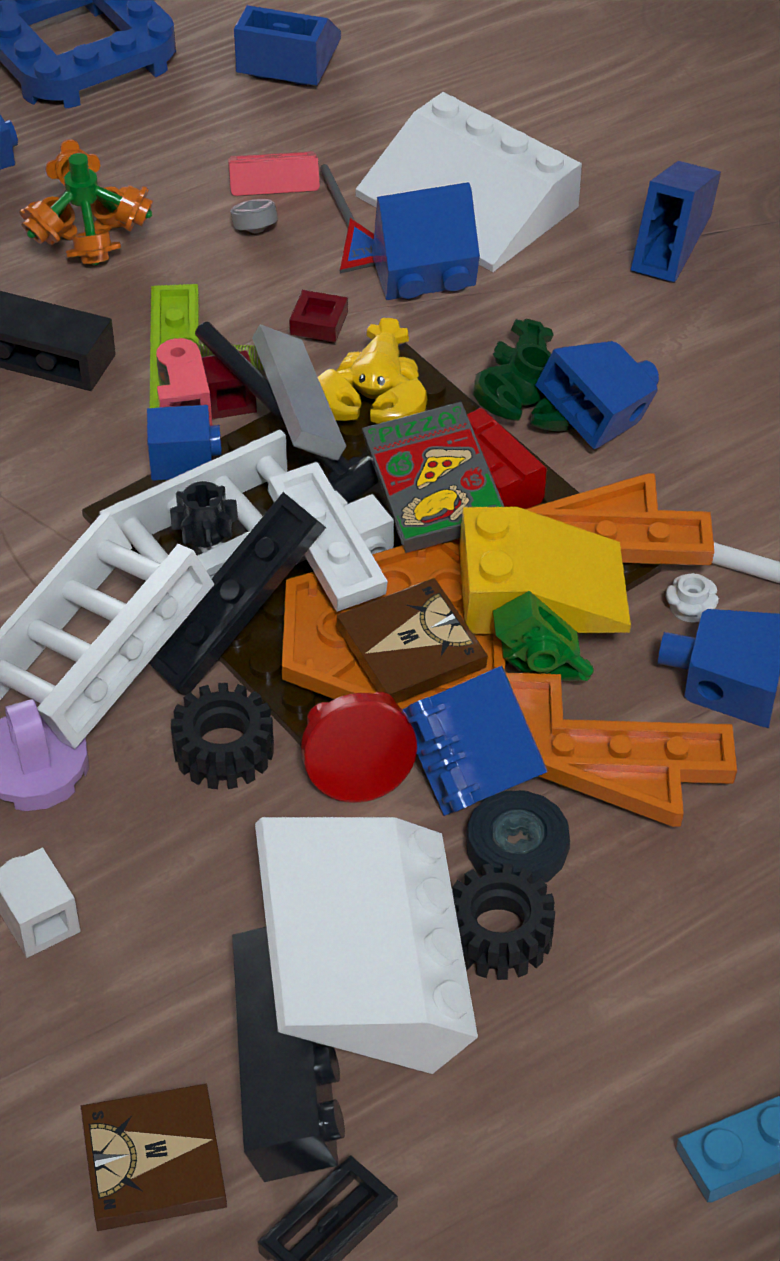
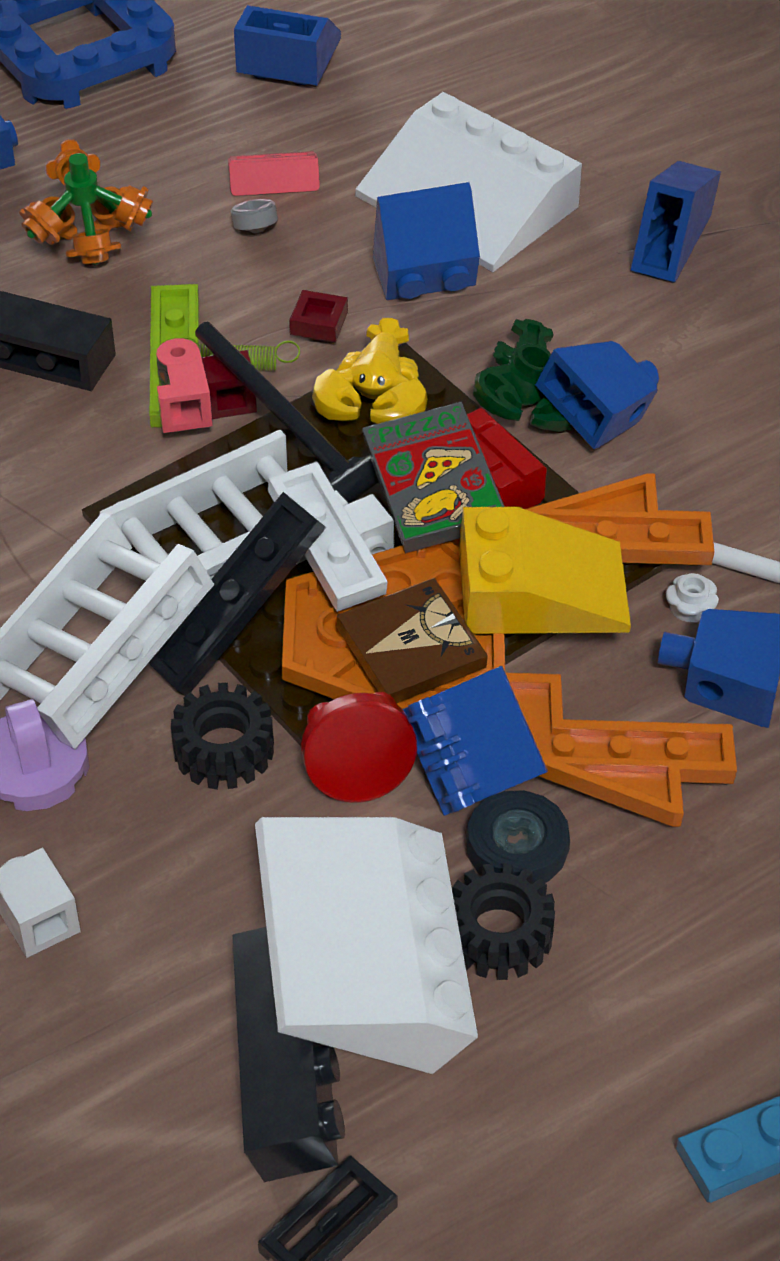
(152, 1157): reddish brown tile -> none
(180, 440): blue brick -> none
(204, 514): black gear -> none
(298, 393): light grey tile -> none
(359, 240): piece -> none
(539, 639): green piece -> none

